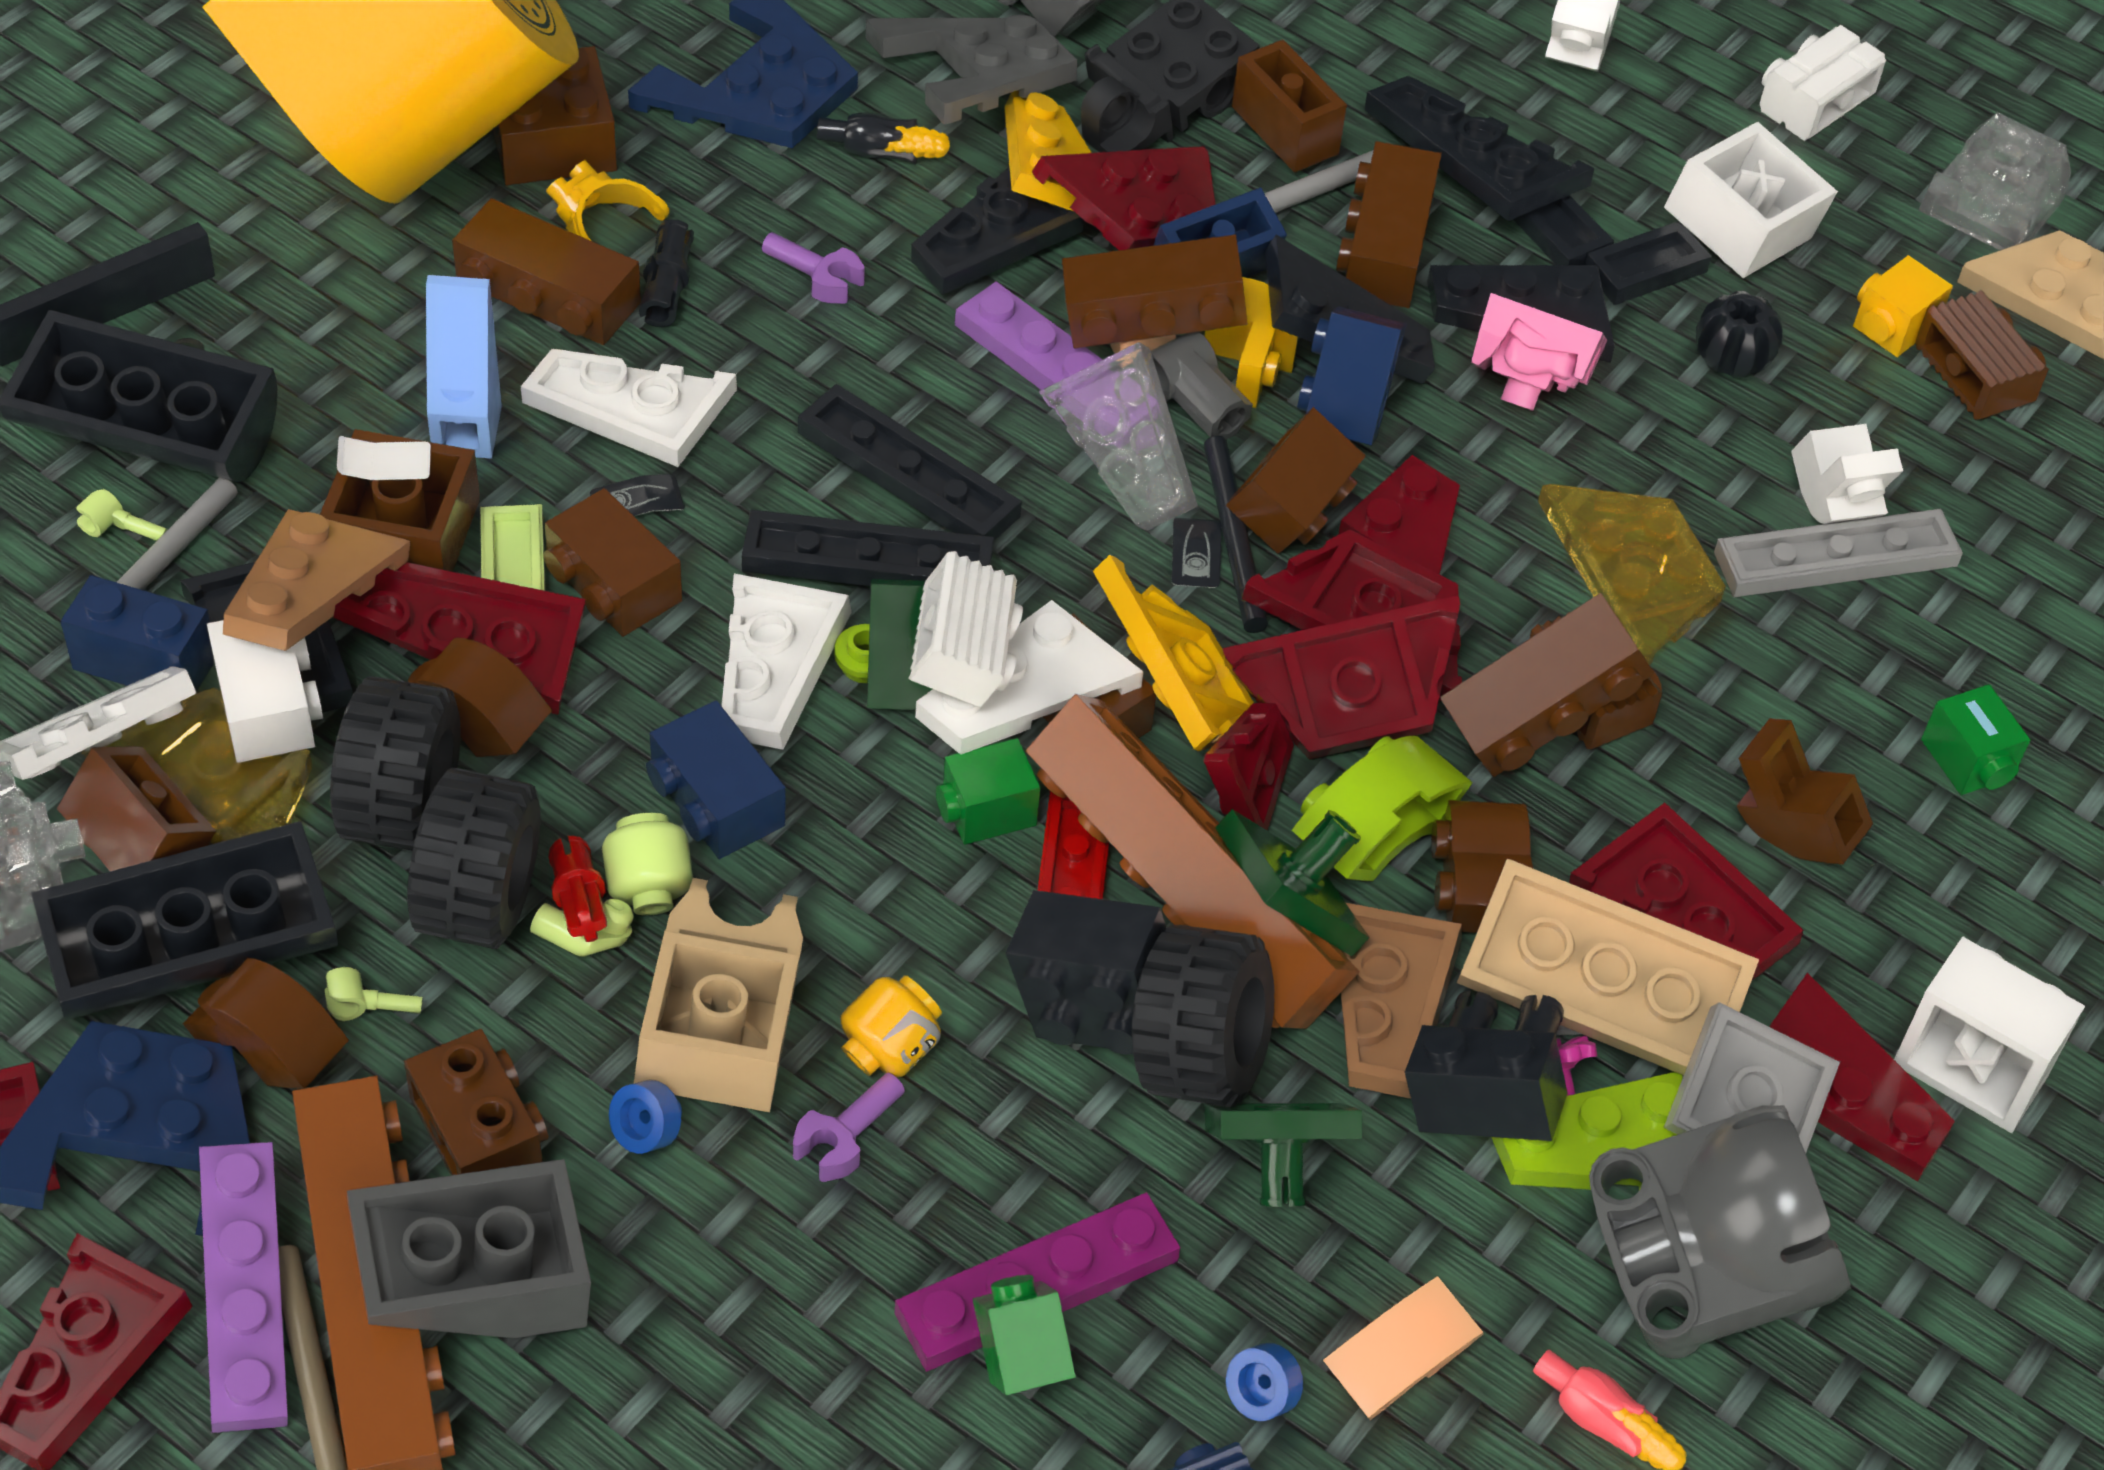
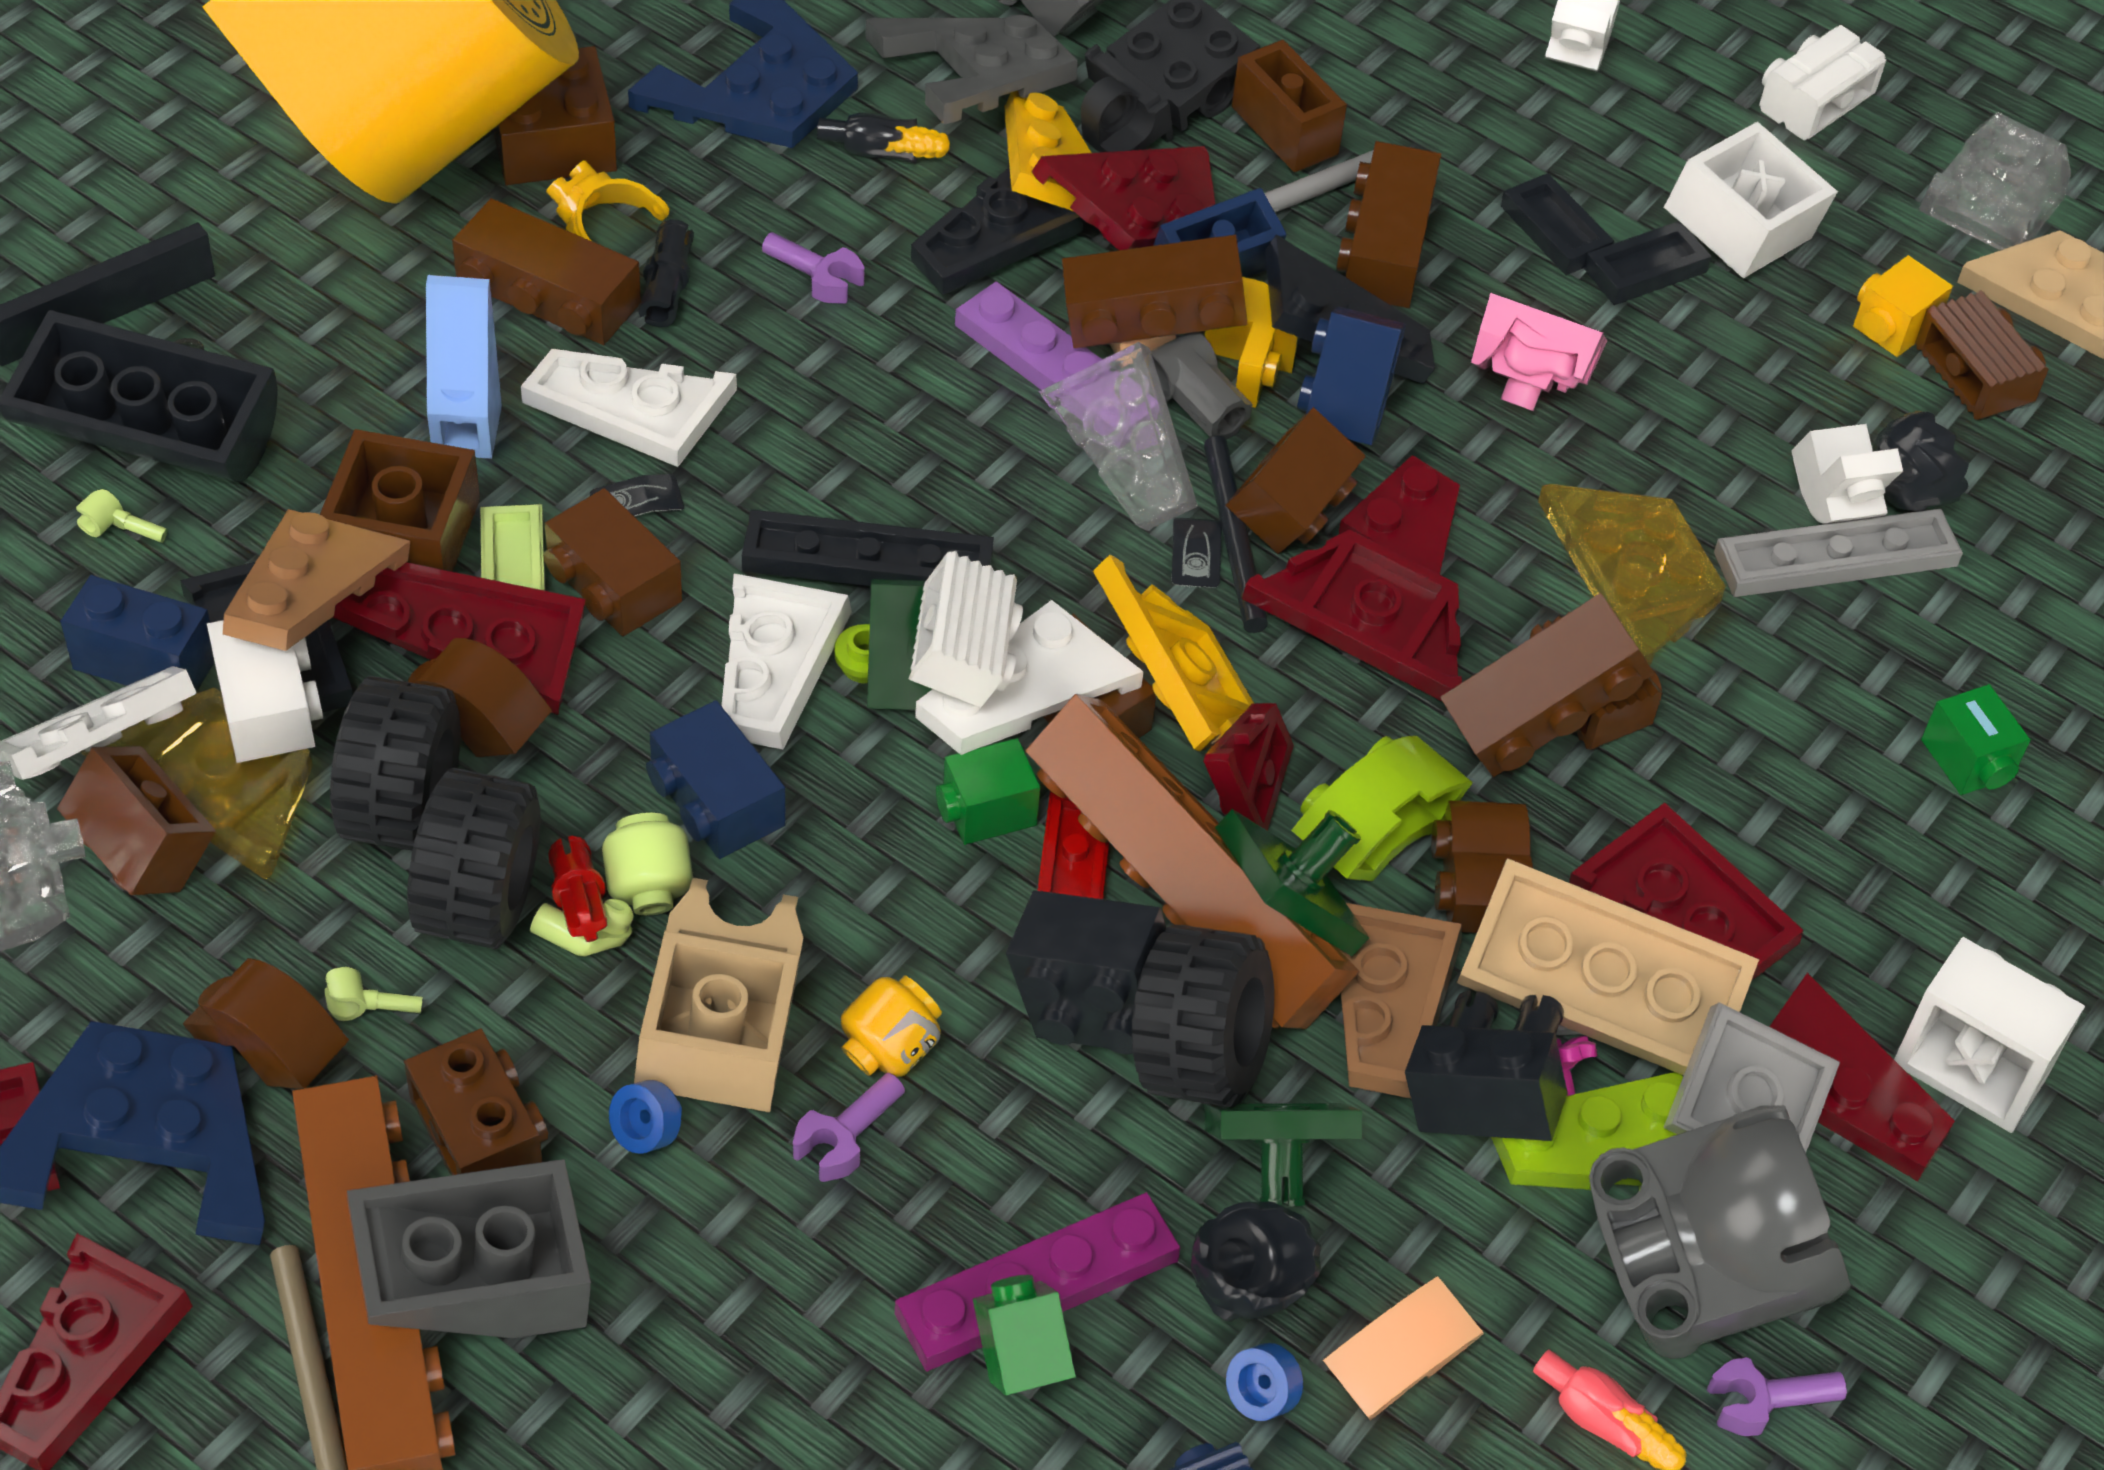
(179, 535): light grey bar -> none
(183, 919): black brick -> none
(242, 1288): medium lavender plate -> none
(383, 459): white sticker -> none
(908, 465): black plate -> none
(1254, 1260): none -> black hair
(1353, 677): dark red wing -> none
(1477, 150): black wing -> none
(1567, 291): black wing -> none
(1739, 334): black piece -> none
(1766, 1394): none -> medium lavender bar
(1797, 808): reddish brown brick -> none
(1930, 465): none -> black hair

